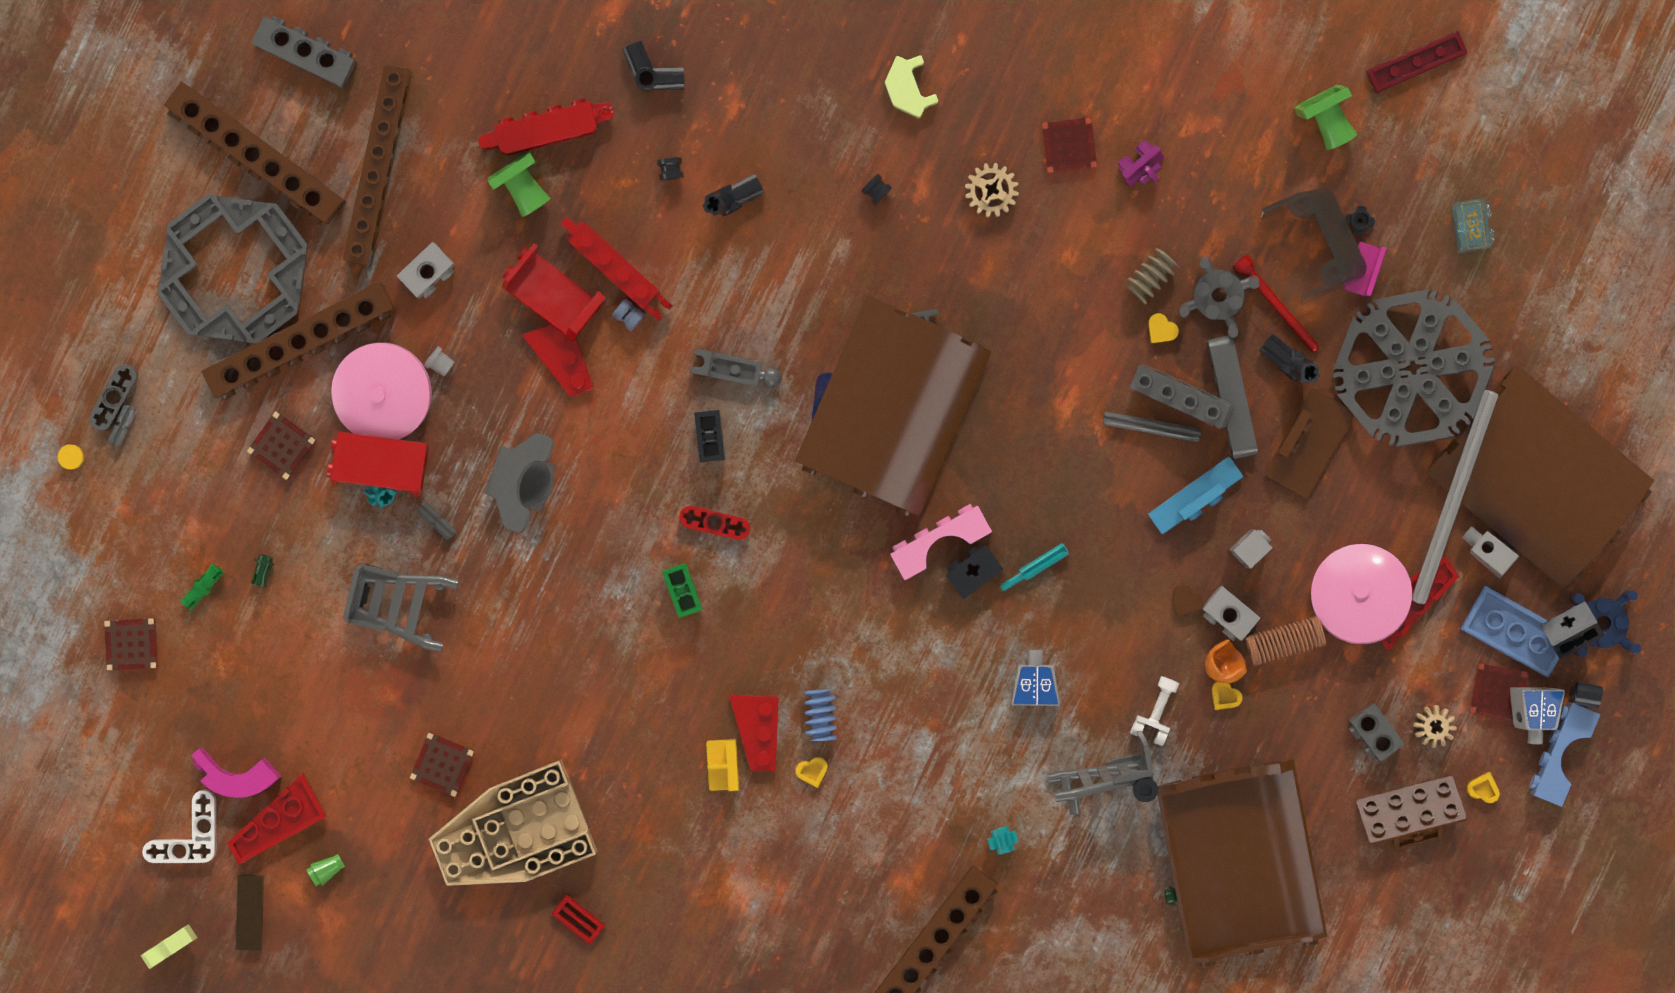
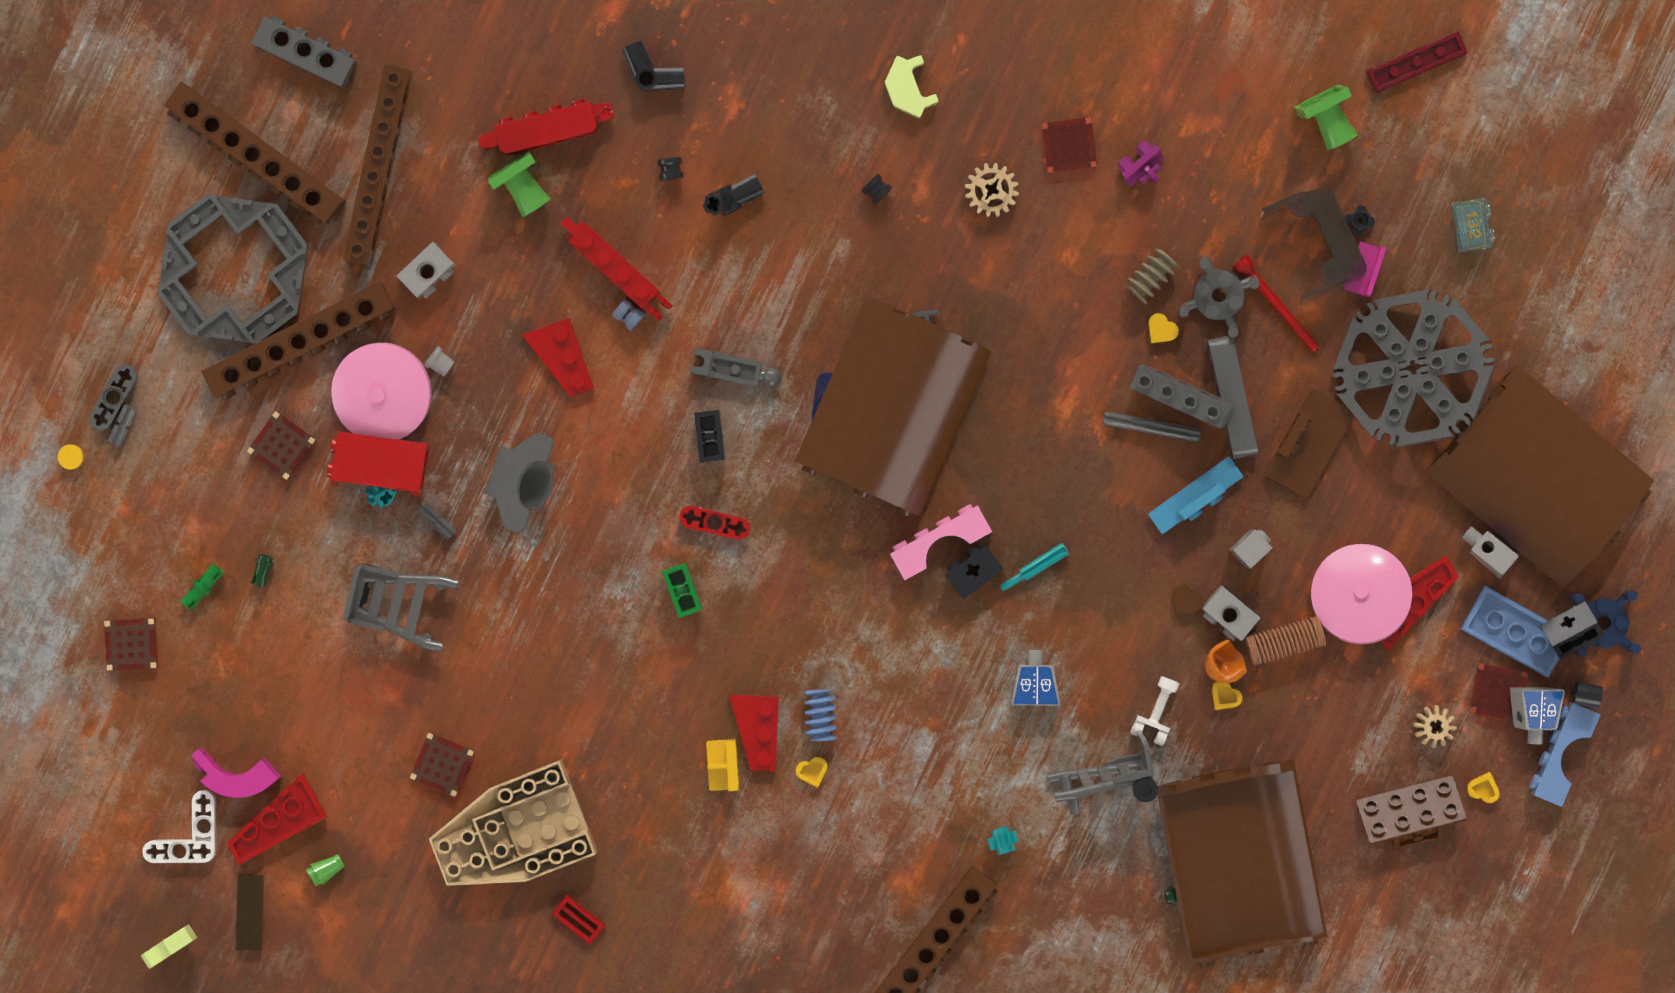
(551, 293): red panel -> none
(1290, 361): black piece -> none
(1380, 728): dark grey brick -> none
(1454, 496): light grey axle -> none

